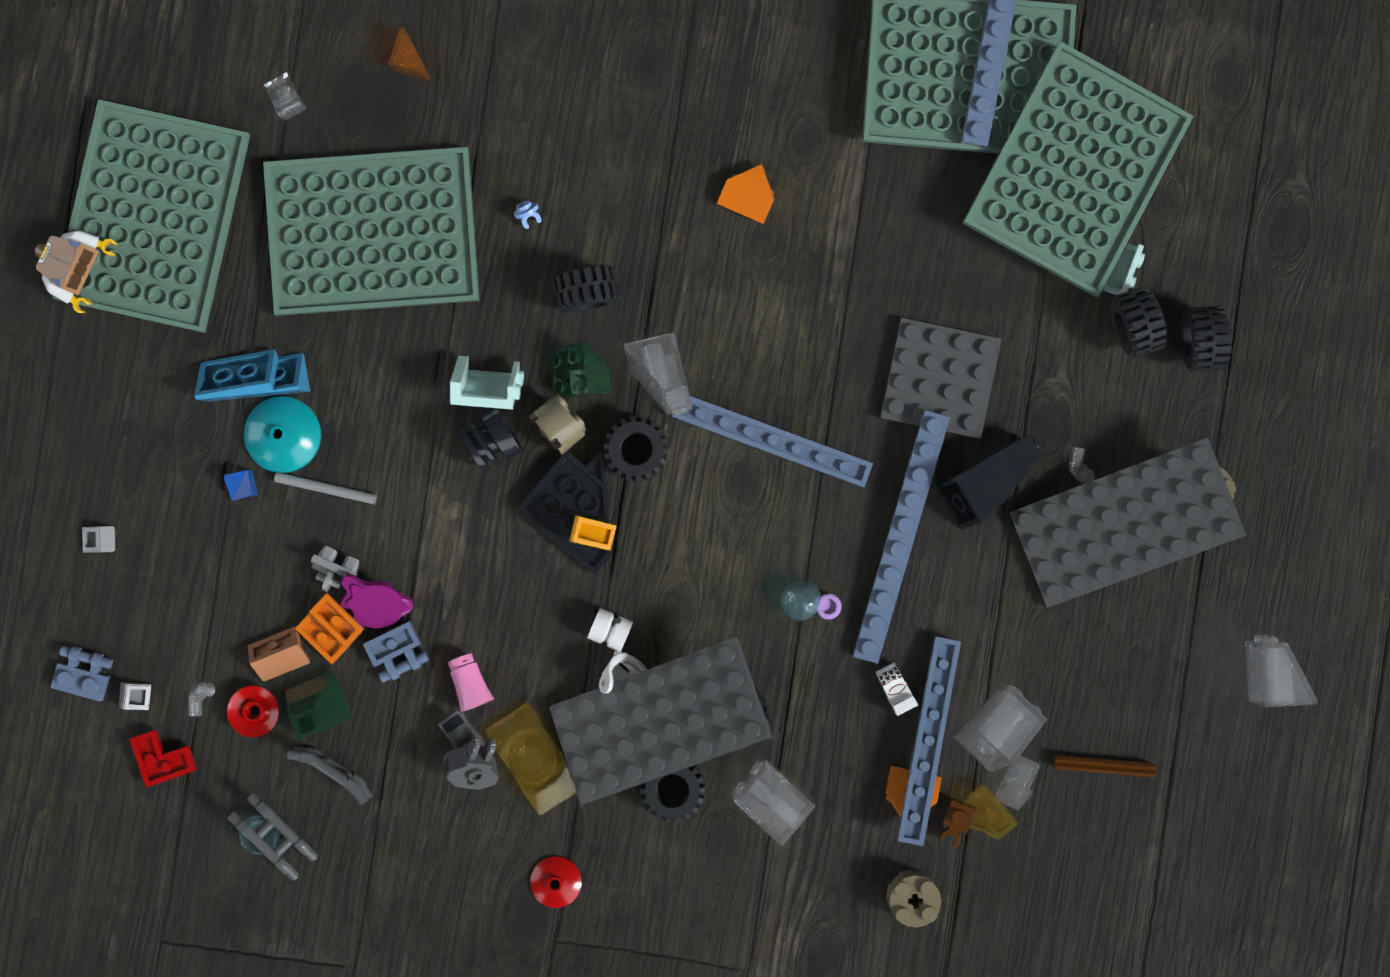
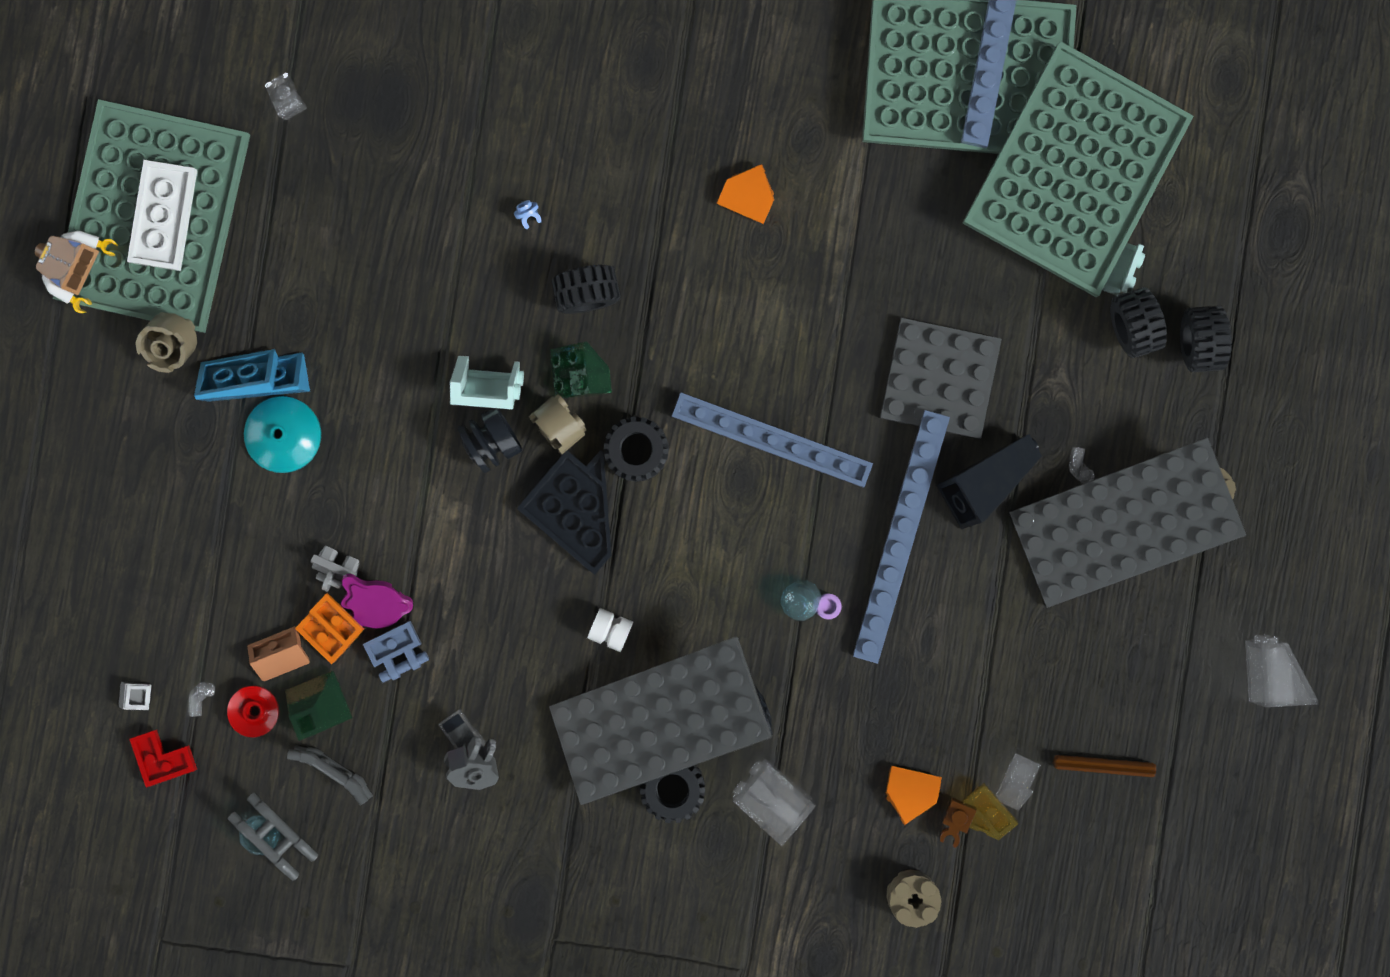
(81, 681): sand blue plate -> none
(98, 539): light grey slope -> none
(162, 215): none -> white plate
(167, 342): none -> dark tan brick
(241, 484): blue slope -> none
(325, 488): light grey bar -> none
(371, 231): sand green plate -> none
(406, 59): clear orange slope -> none
(469, 683): bright pink plant -> none
(532, 758): clear yellow slope -> none
(556, 869): red dish -> none
(592, 533): light orange slope -> none
(615, 672): white helmet -> none
(660, 371): clear slope -> none
(896, 689): white leg -> none
(928, 741): sand blue plate -> none
(1001, 729): clear slope -> none

